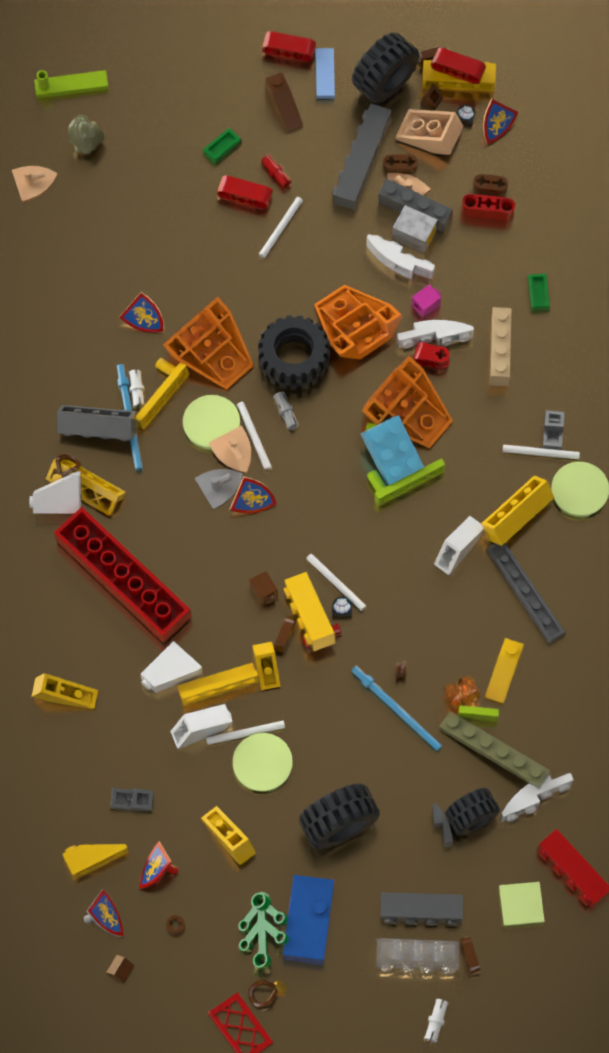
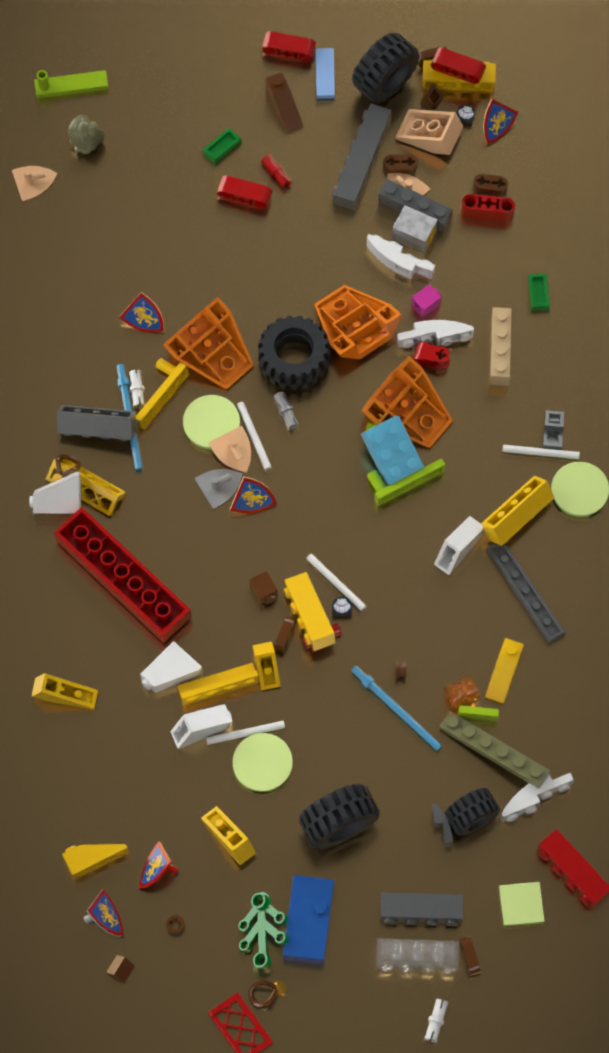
(131, 799): dark grey slope -> none
(281, 226): white bar -> none

